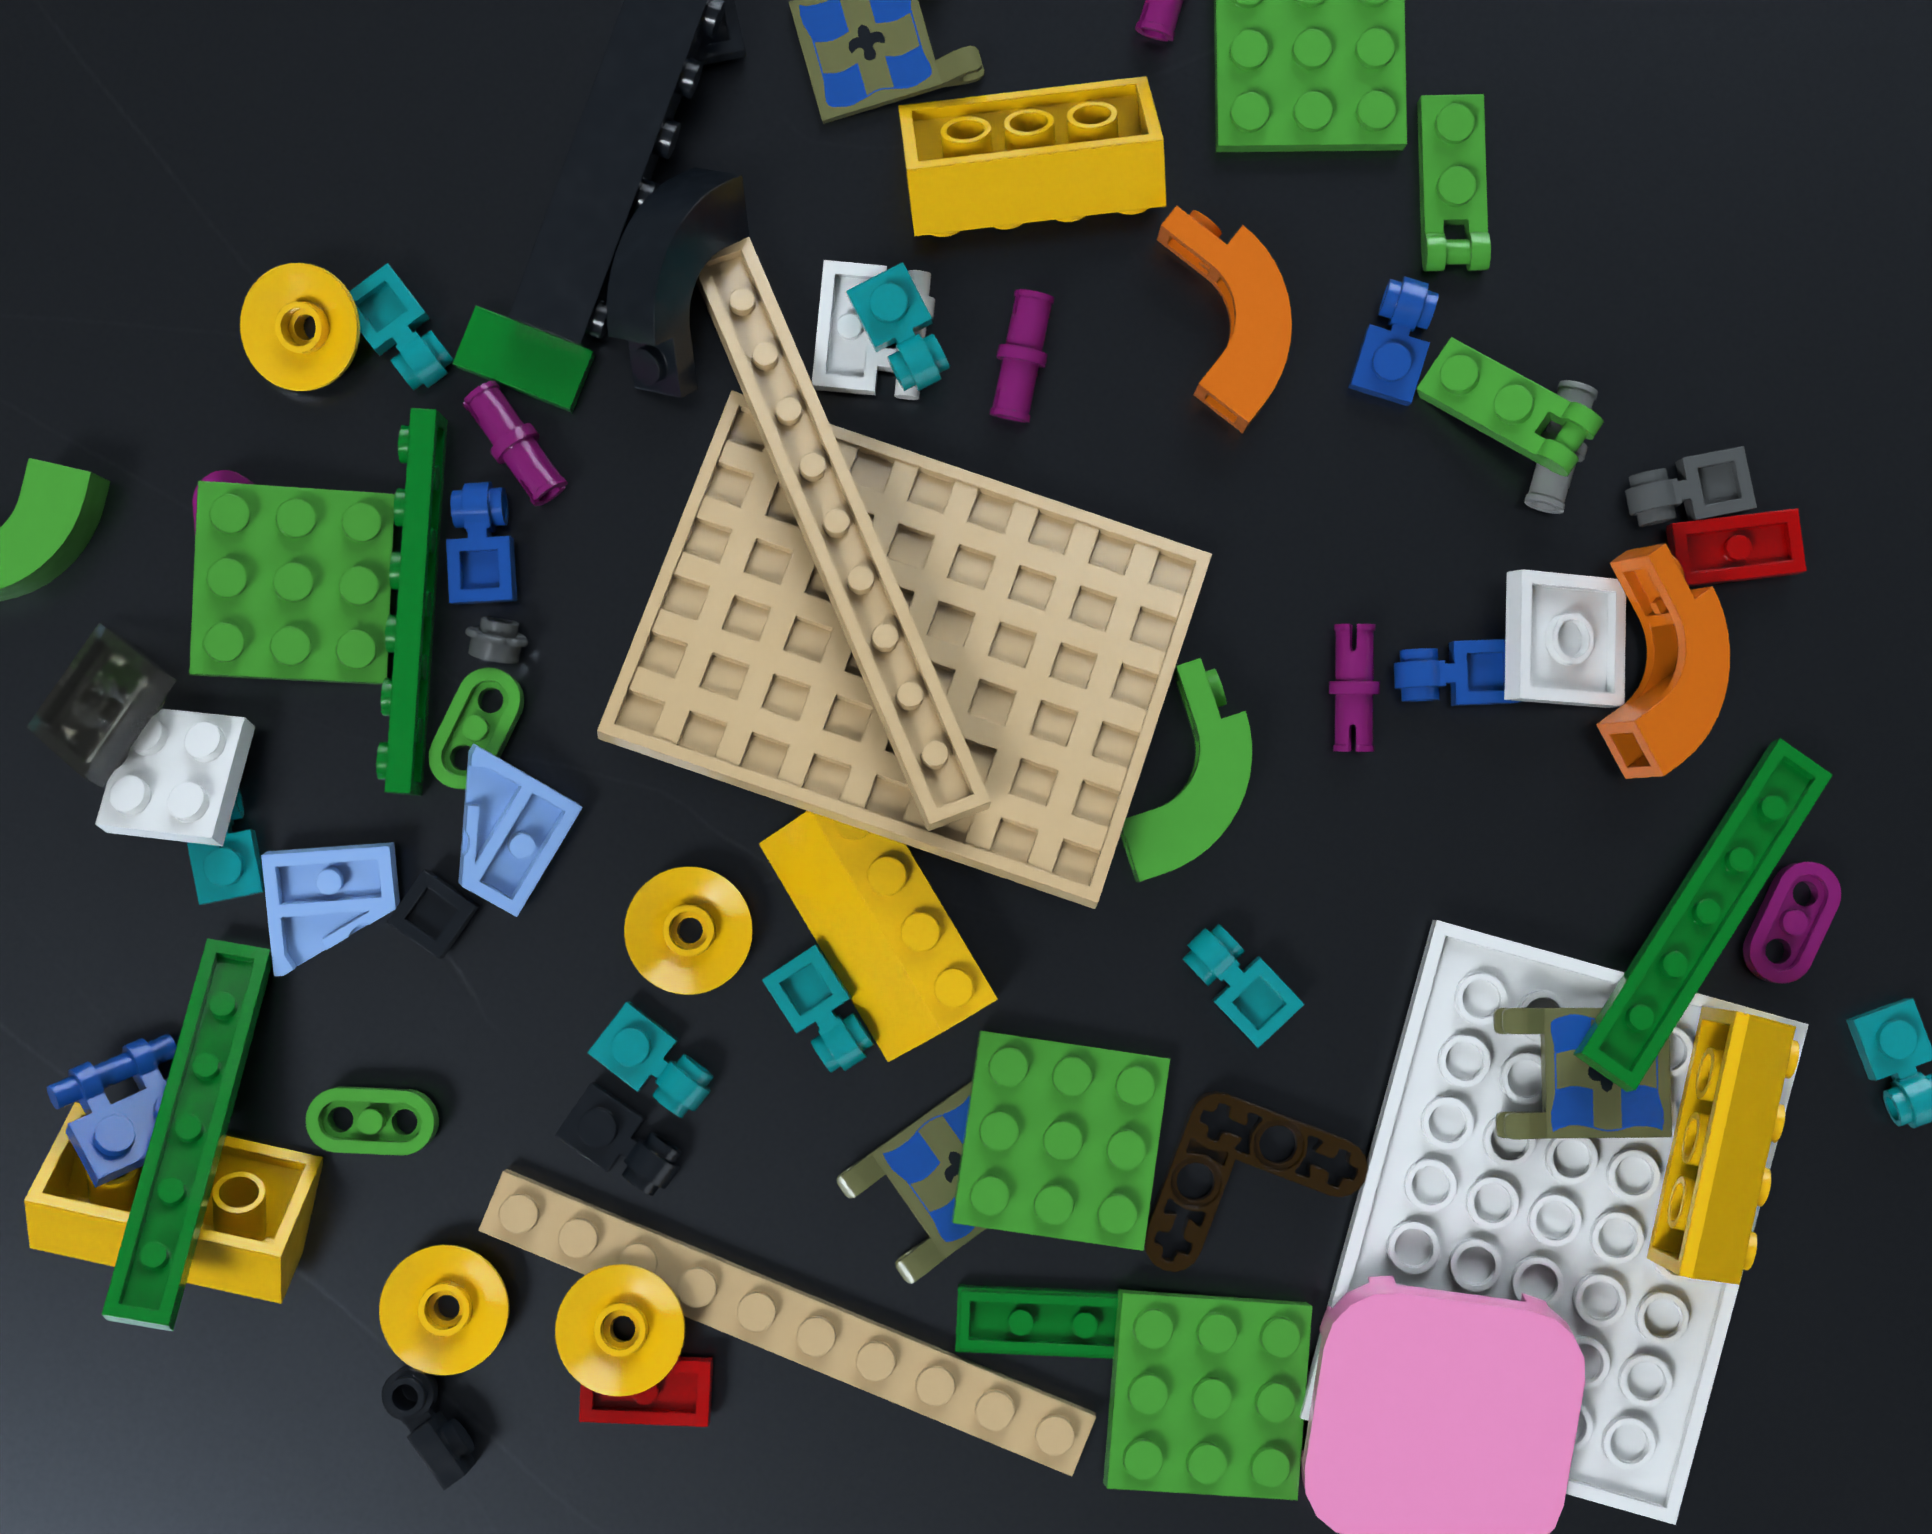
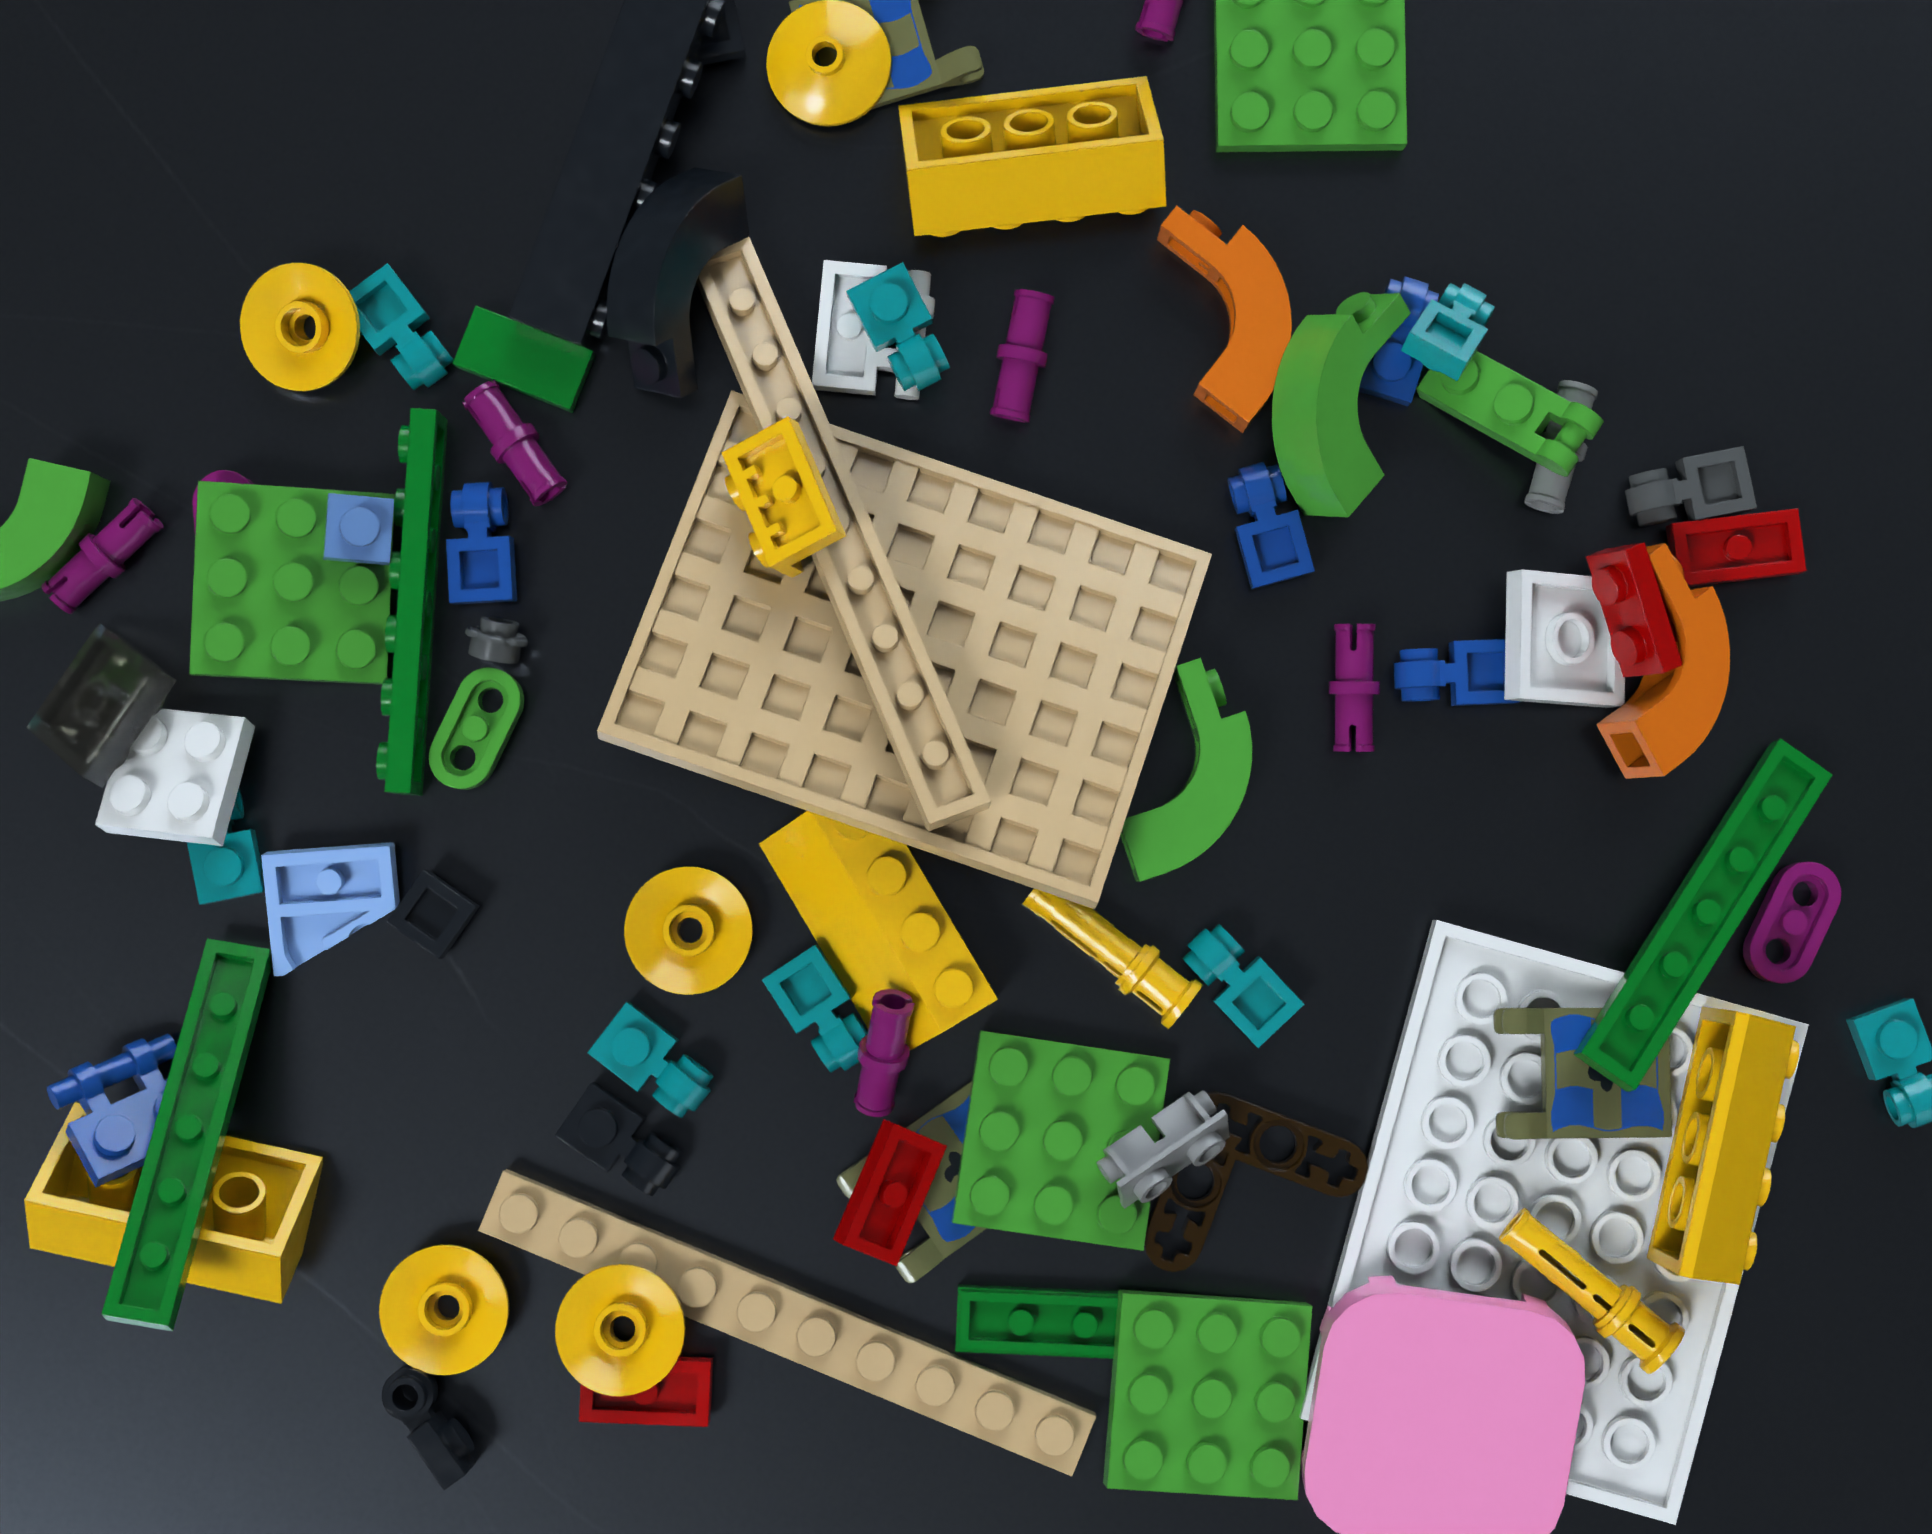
(102, 556): none -> magenta pin
(358, 529): none -> medium blue plate
(374, 1120): bright green plate -> none
(509, 830): light blue wing -> none
(783, 496): none -> yellow bracket
(837, 91): none -> yellow dish
(883, 1052): none -> magenta pin
(889, 1192): none -> red plate
(1136, 967): none -> yellow pin
(1149, 1166): none -> light grey hinge
(1273, 545): none -> blue plate
(1317, 404): none -> bright green arch
(1450, 330): none -> teal plate
(1453, 180): bright green plate -> none
(1620, 1313): none -> yellow pin
(1633, 610): none -> red plate

